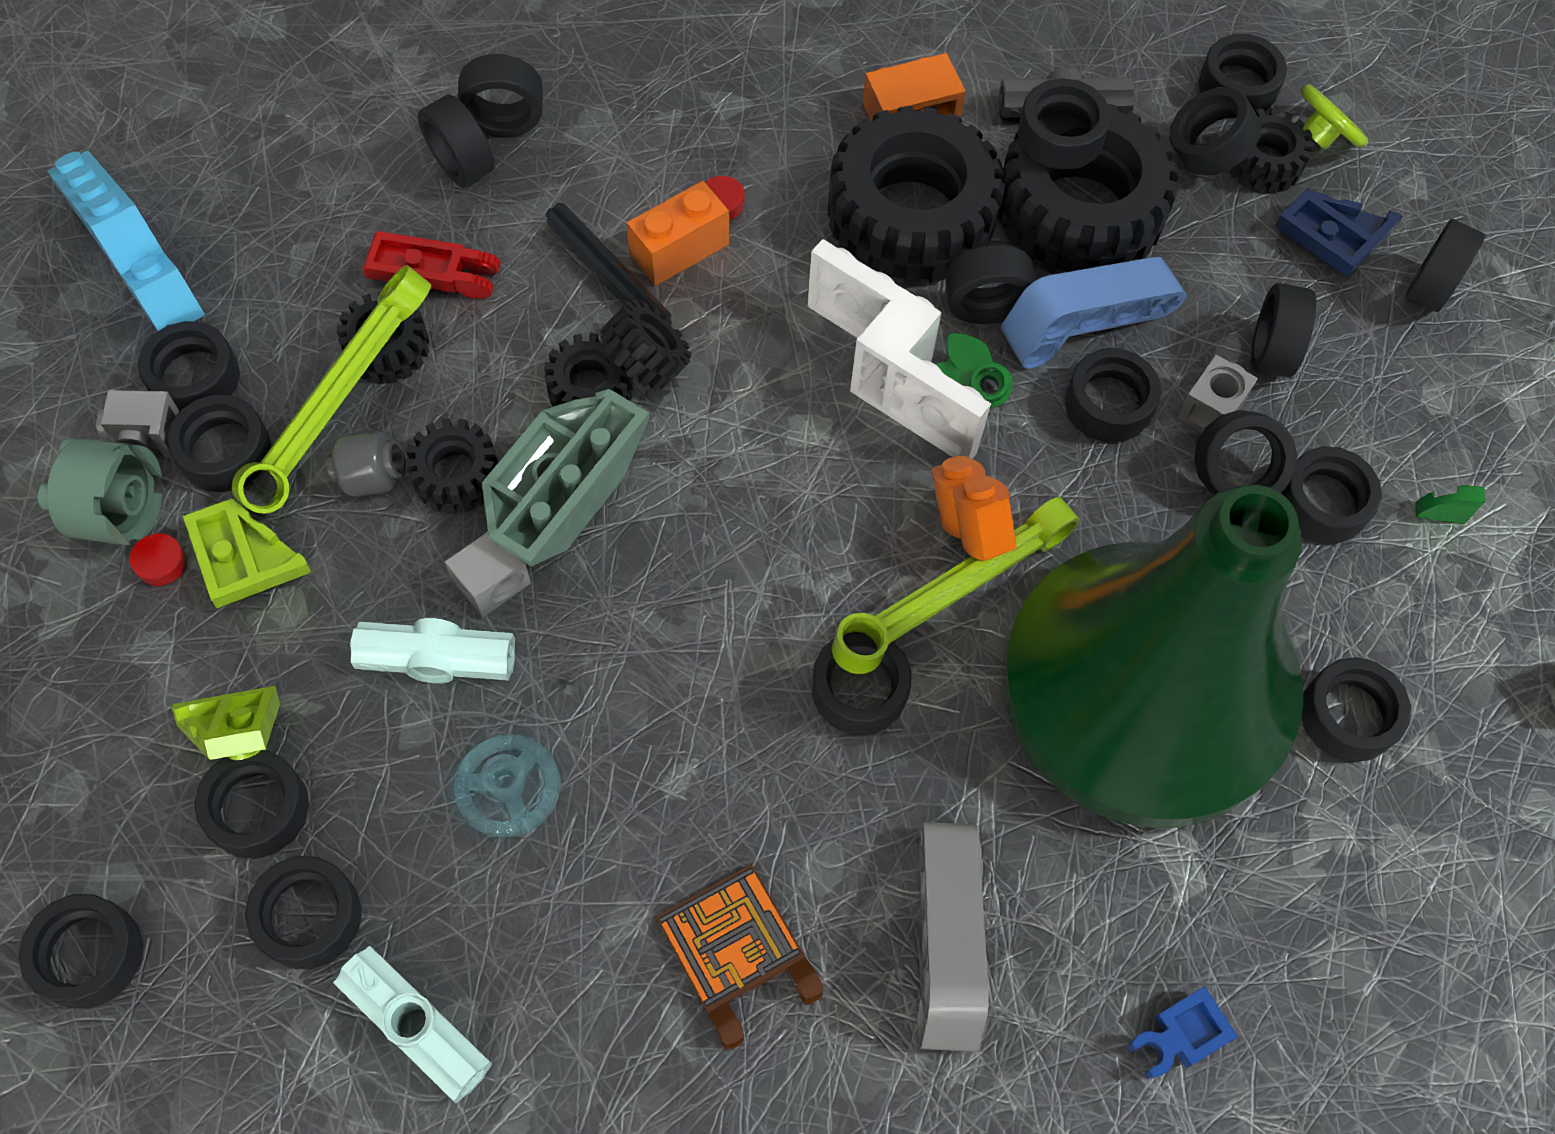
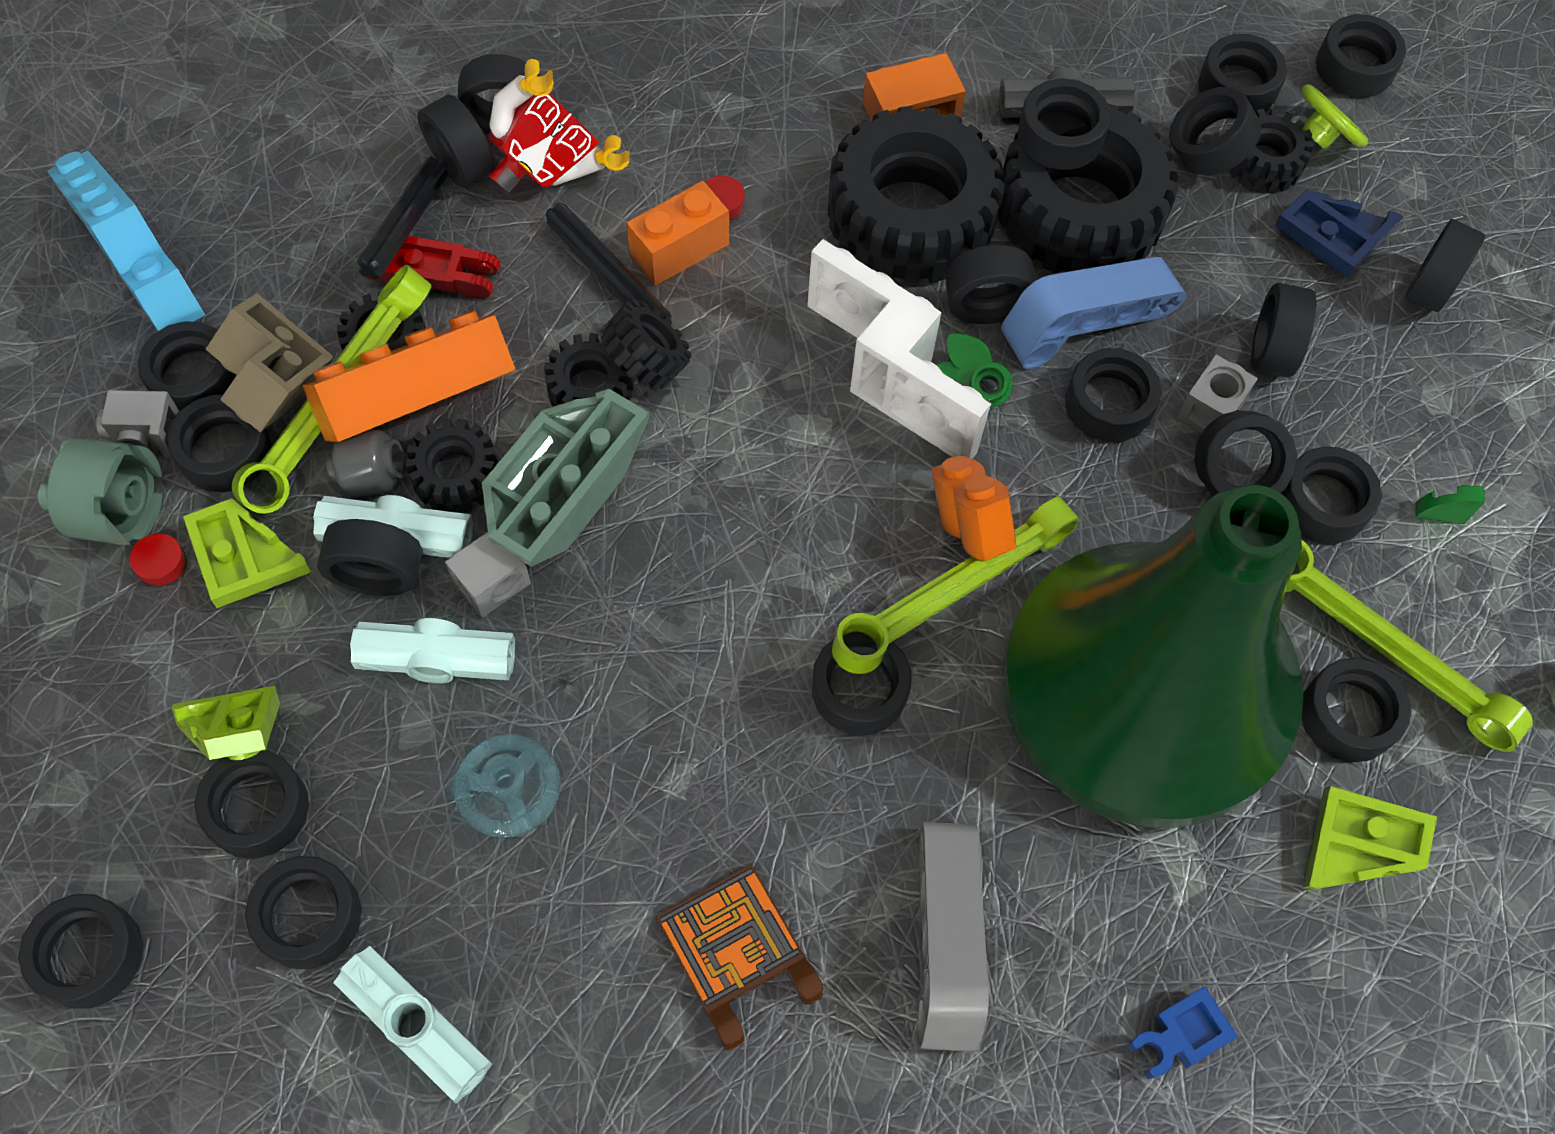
(269, 361): none -> dark tan brick
(369, 557): none -> black tyre
(402, 218): none -> black axle
(409, 377): none -> orange brick
(437, 531): none -> light aqua piece
(543, 136): none -> torso
(1366, 840): none -> lime wing
(1367, 33): none -> black tyre
(1491, 717): none -> lime piece

